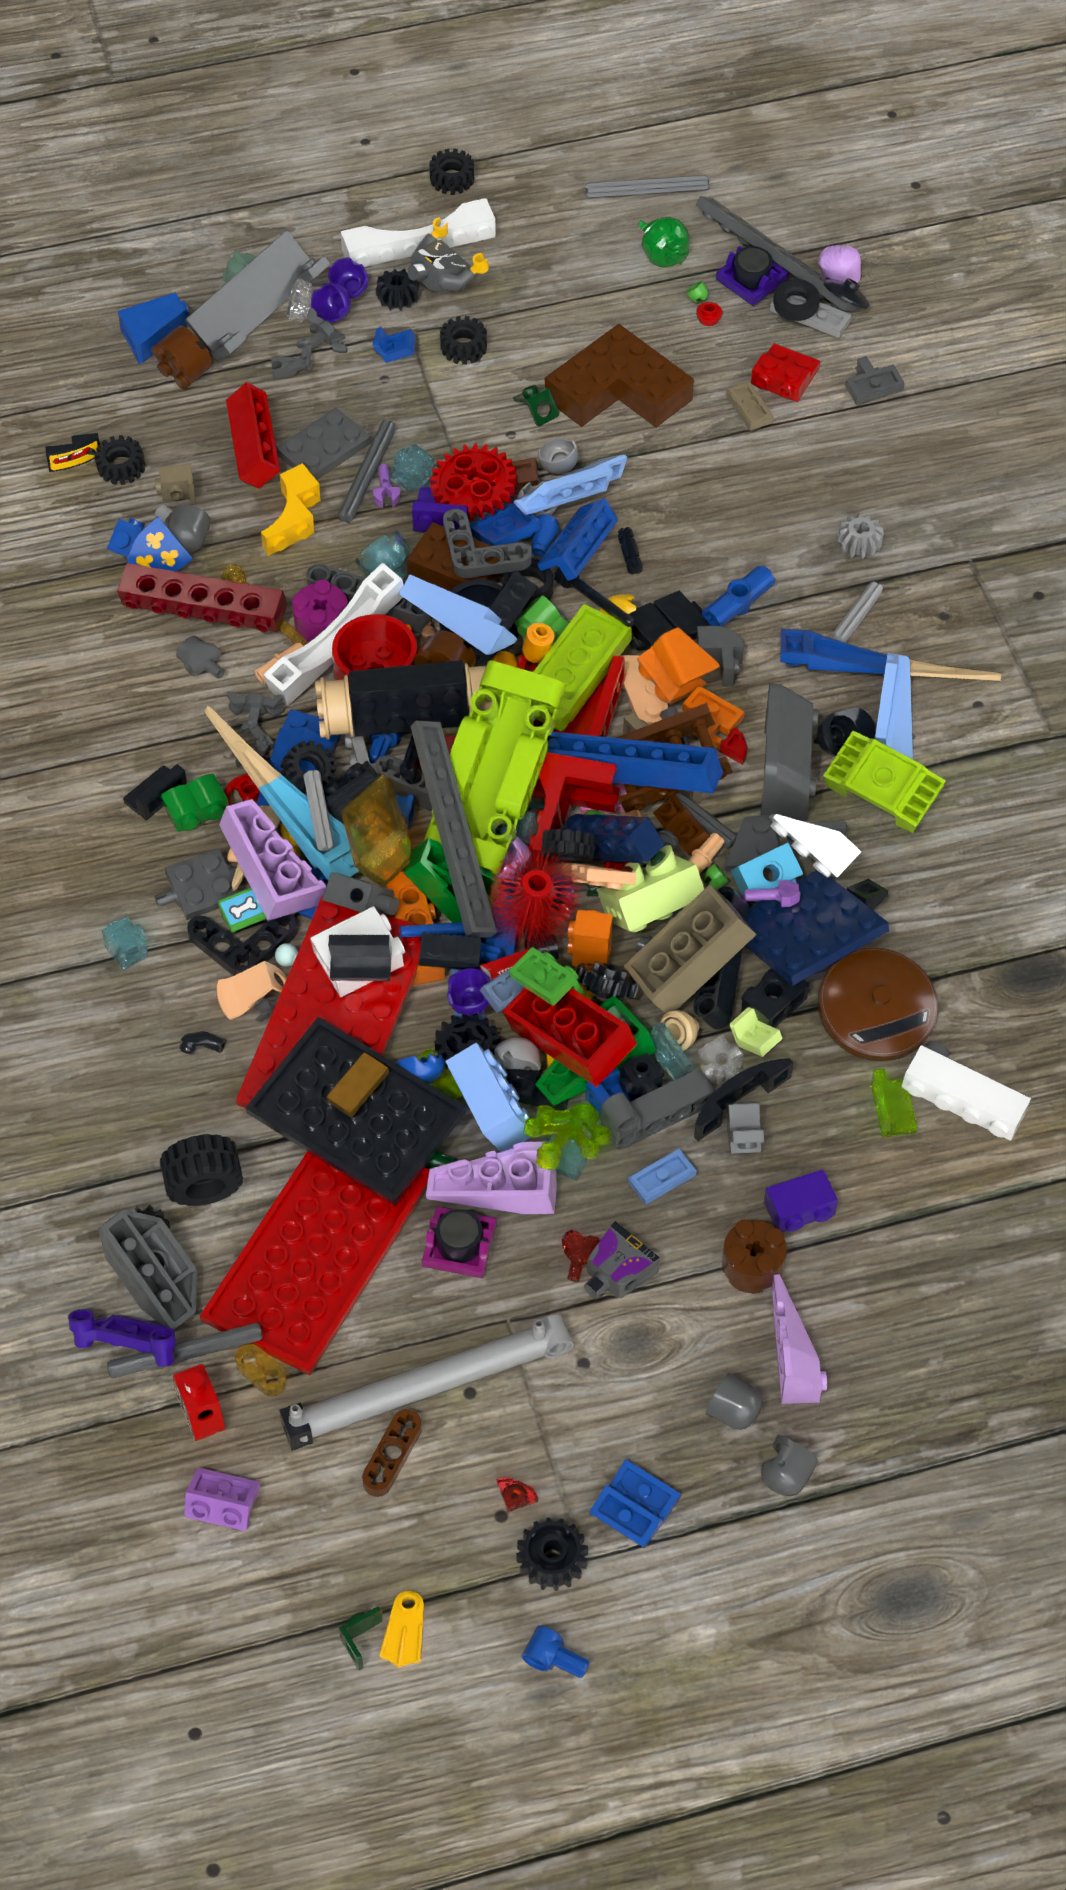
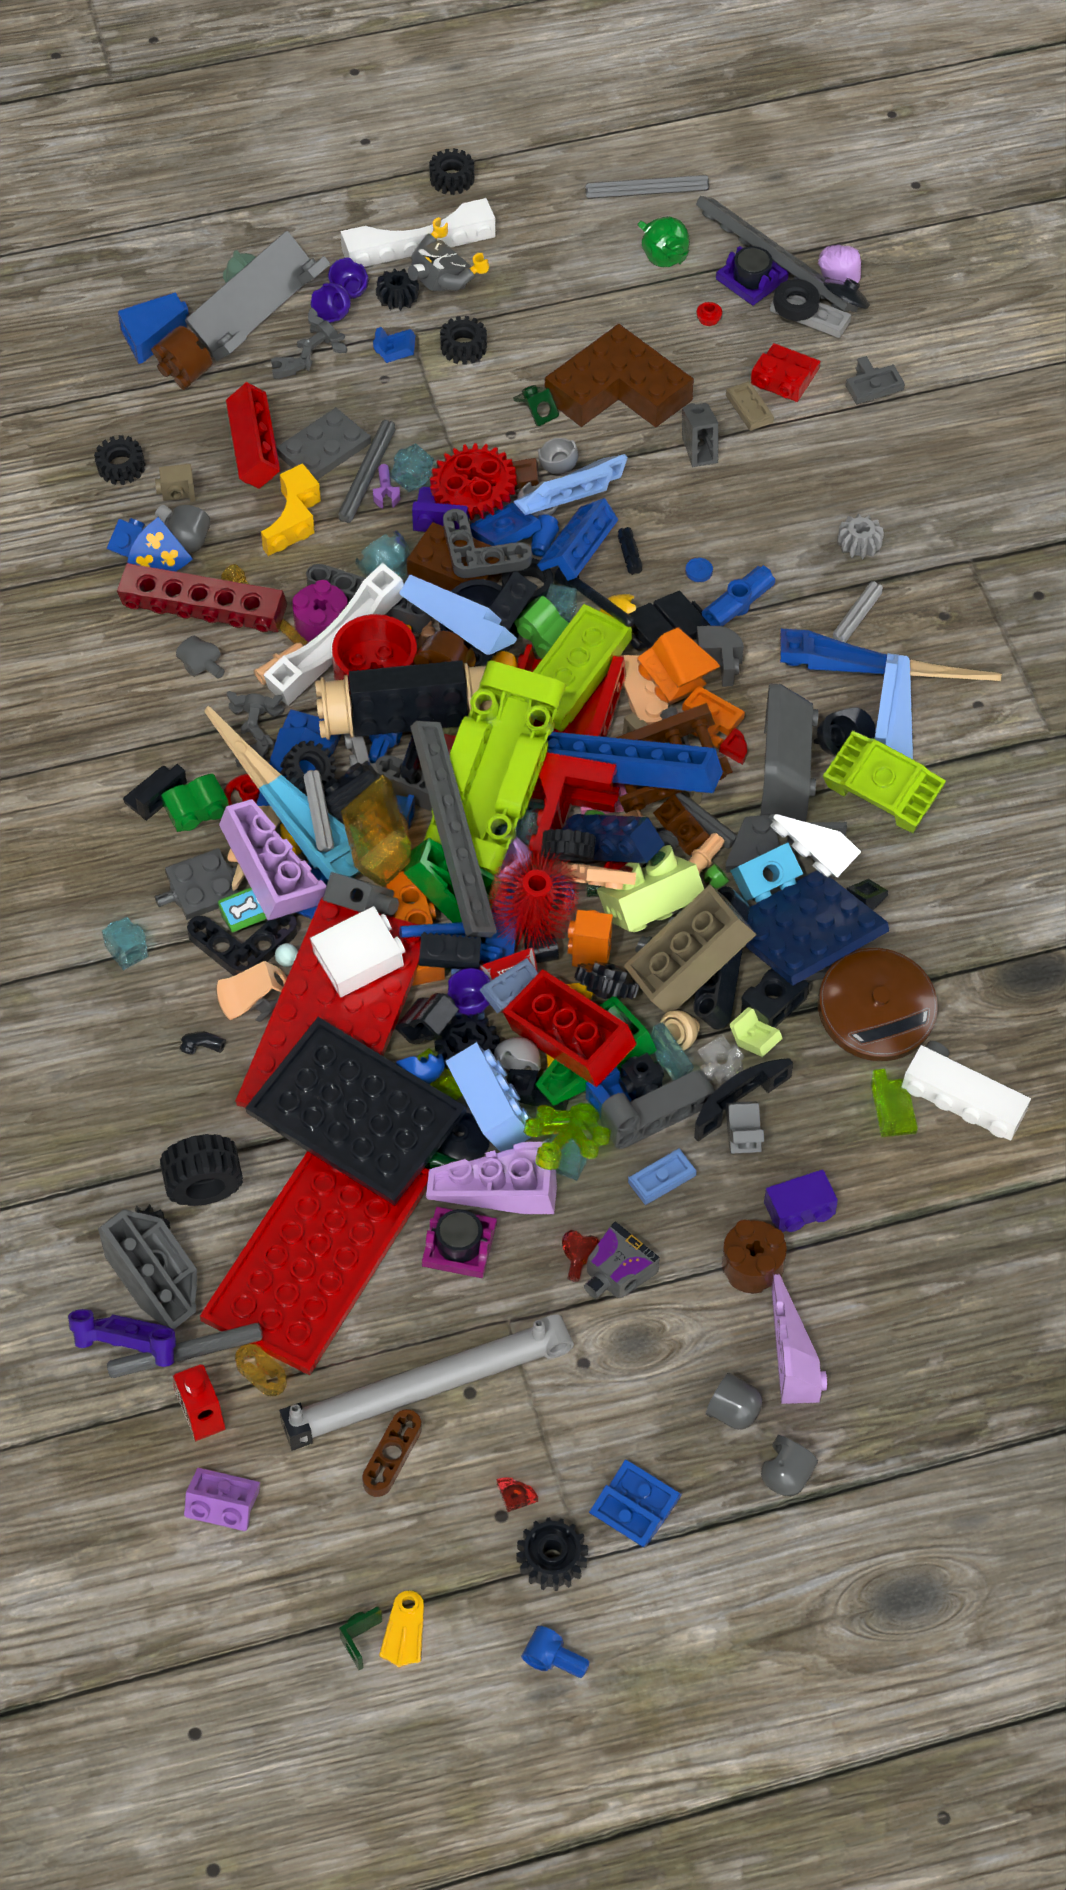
(72, 455): slope -> none
(299, 300): clear beam -> none
(357, 1084): pearl gold tile -> none
(360, 957): black panel -> none
(427, 1018): none -> black brick
(470, 1145): none -> black dish
(537, 642): light orange brick -> none
(544, 976): bright green bracket -> none
(564, 600): none -> clear light blue brick
(697, 423): none -> dark grey torso
(698, 292): bright green hinge -> none
(699, 570): none -> blue piece
(786, 893): medium lavender bar -> none

